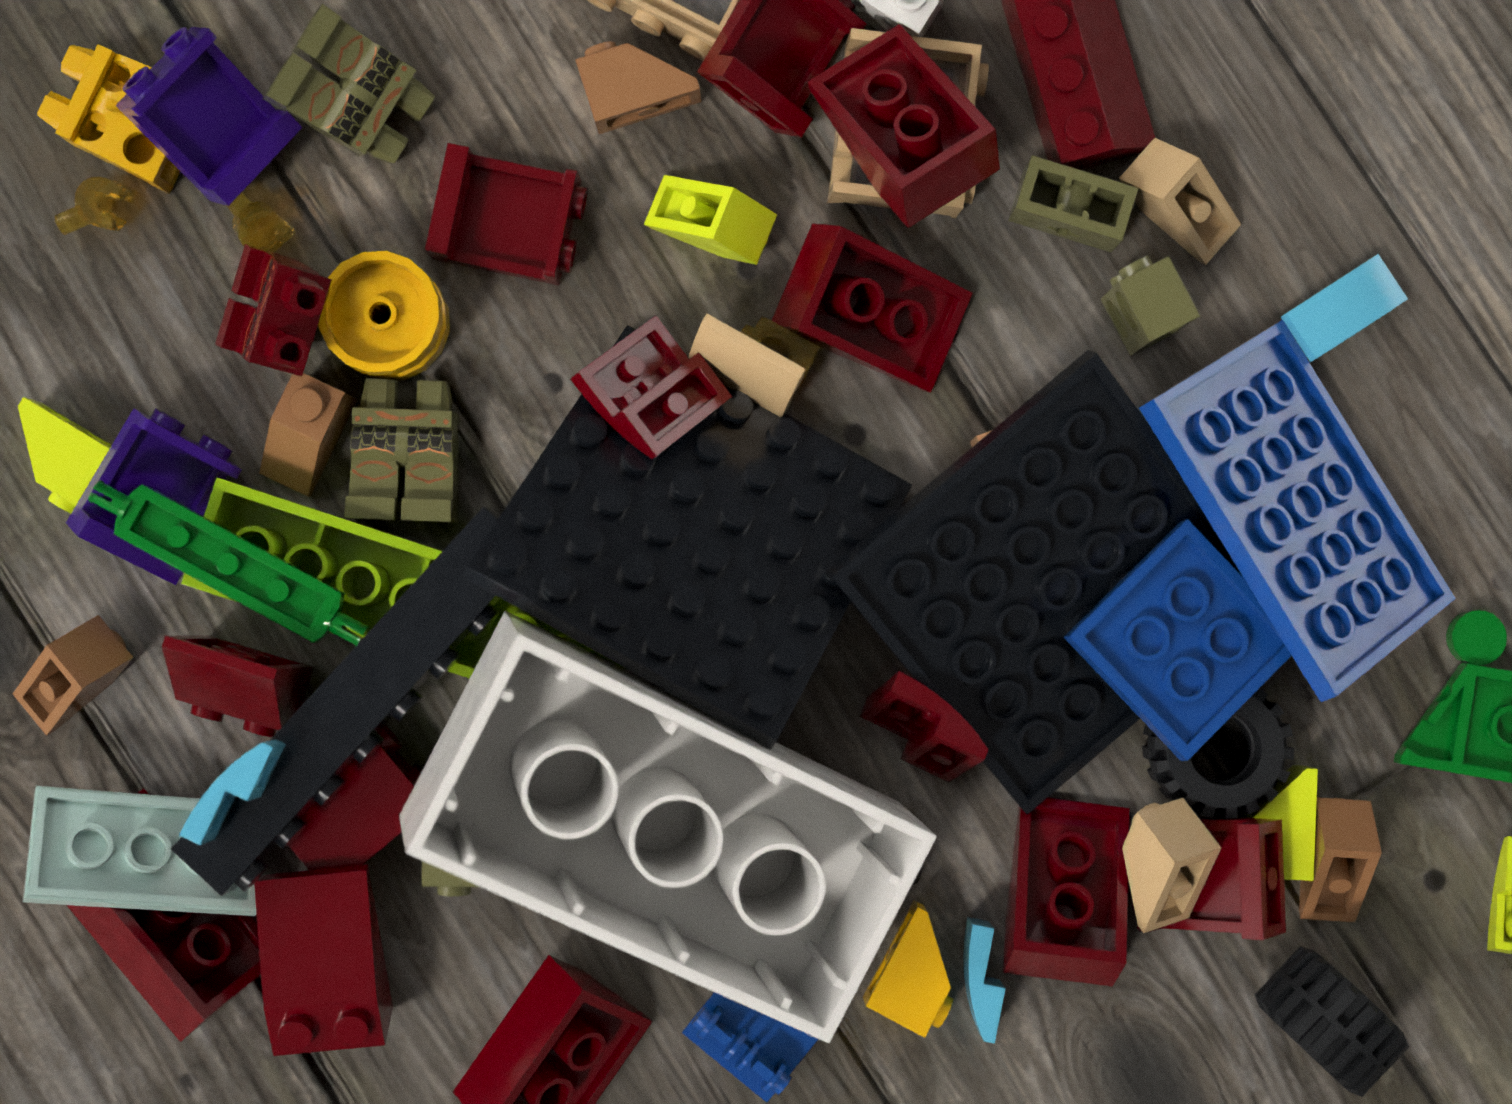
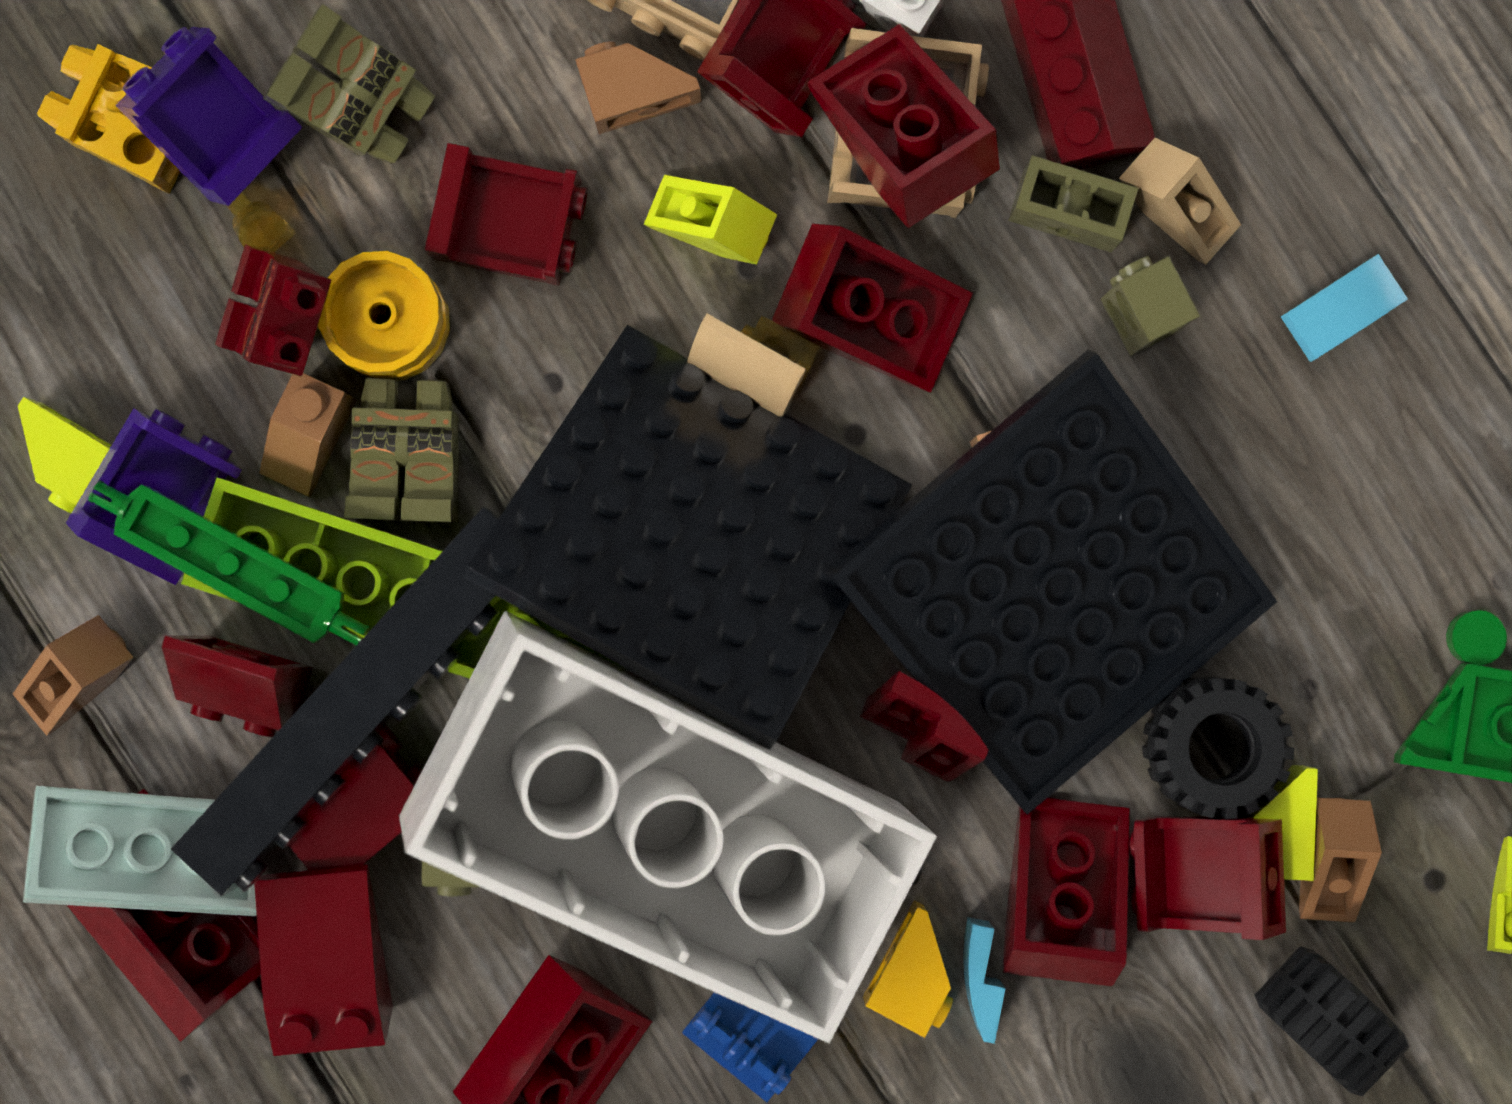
(94, 205): clear yellow piece -> none
(243, 779): medium azure slope -> none
(651, 388): dark red slope -> none
(1167, 862): tan slope -> none
(1181, 640): blue plate -> none
(1299, 508): blue plate -> none

